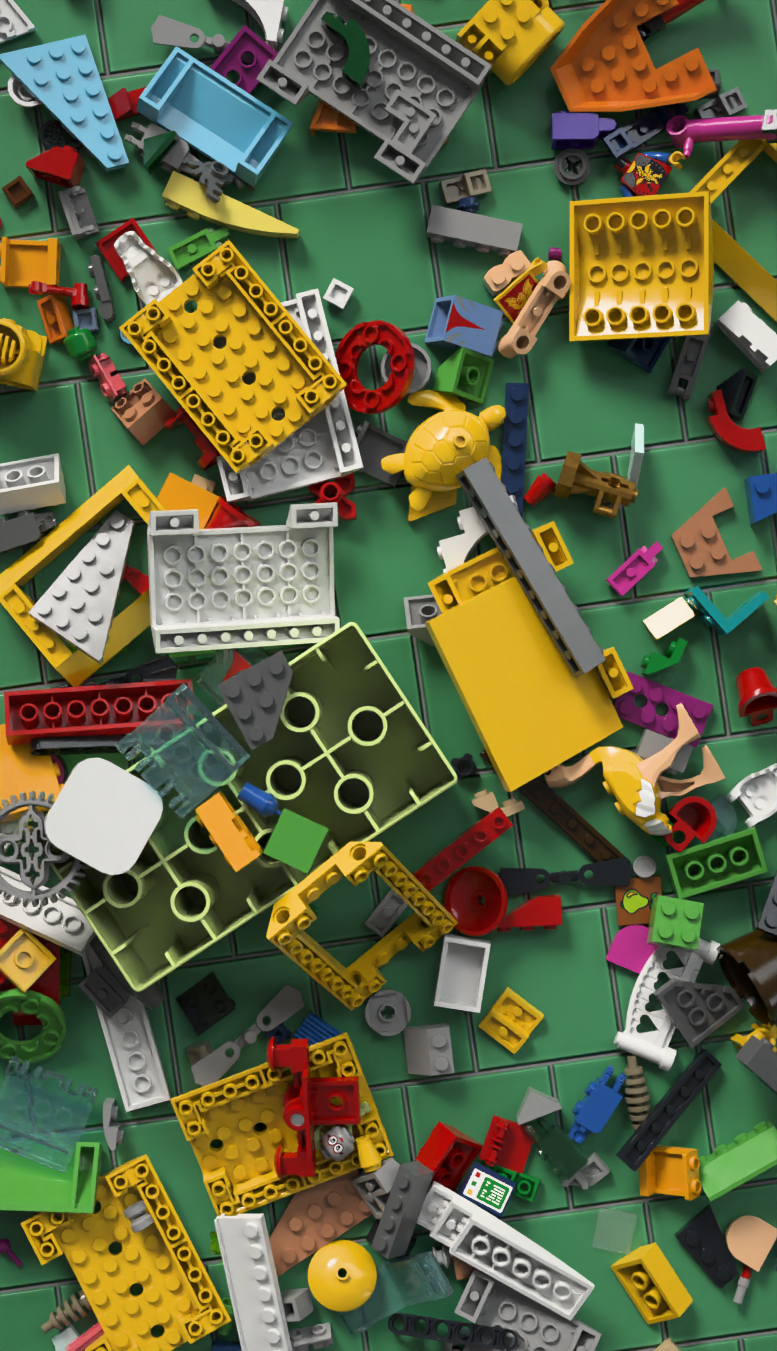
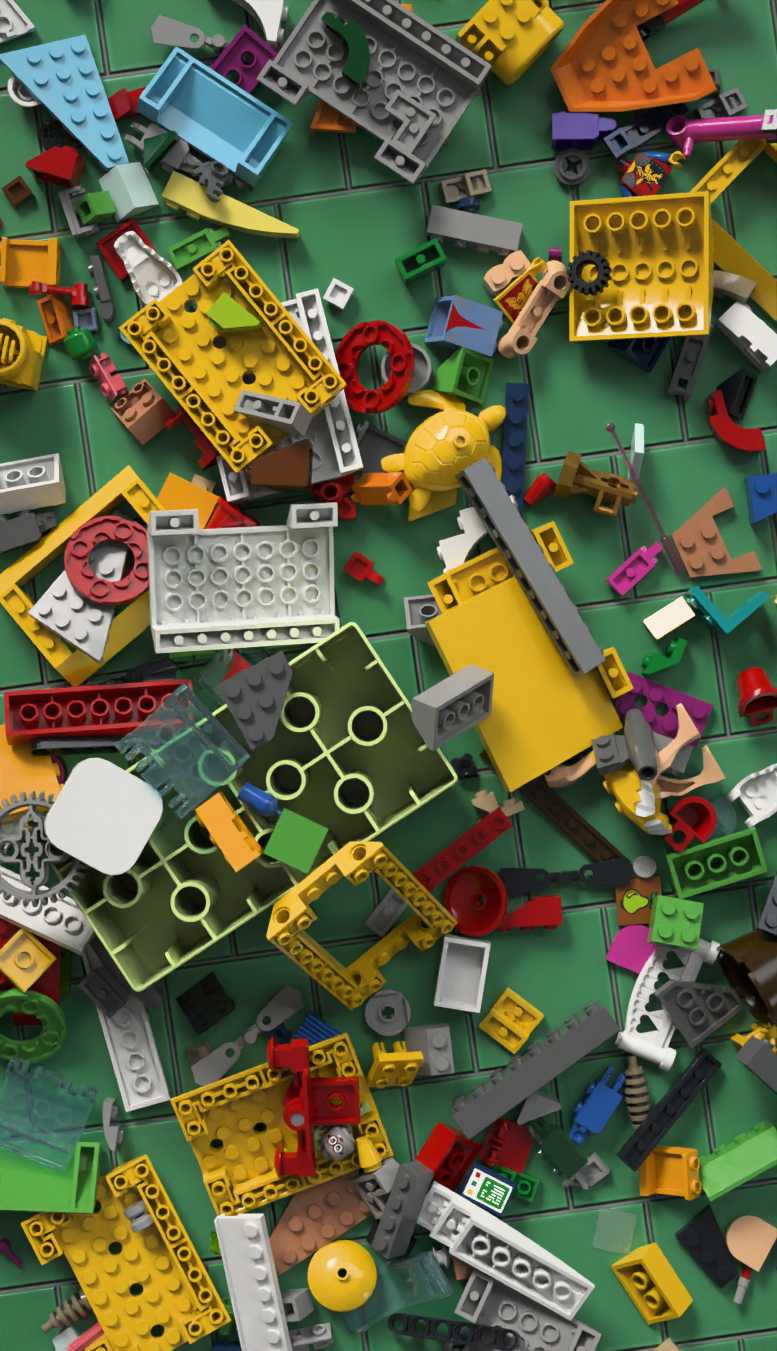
(89, 536): none -> plate
(95, 207): none -> bright green brick
(129, 190): none -> light aqua slope
(231, 316): none -> lime slope
(274, 412): none -> light grey slope
(284, 469): none -> reddish brown slope
(361, 567): none -> red plate
(381, 488): none -> orange brick
(393, 1068): none -> yellow plate
(420, 261): none -> green brick
(453, 705): none -> light grey slope
(534, 1068): none -> dark grey brick
(599, 282): none -> black tyre
(635, 746): none -> dark grey plate
(666, 542): none -> piece
(733, 286): none -> dark tan slope

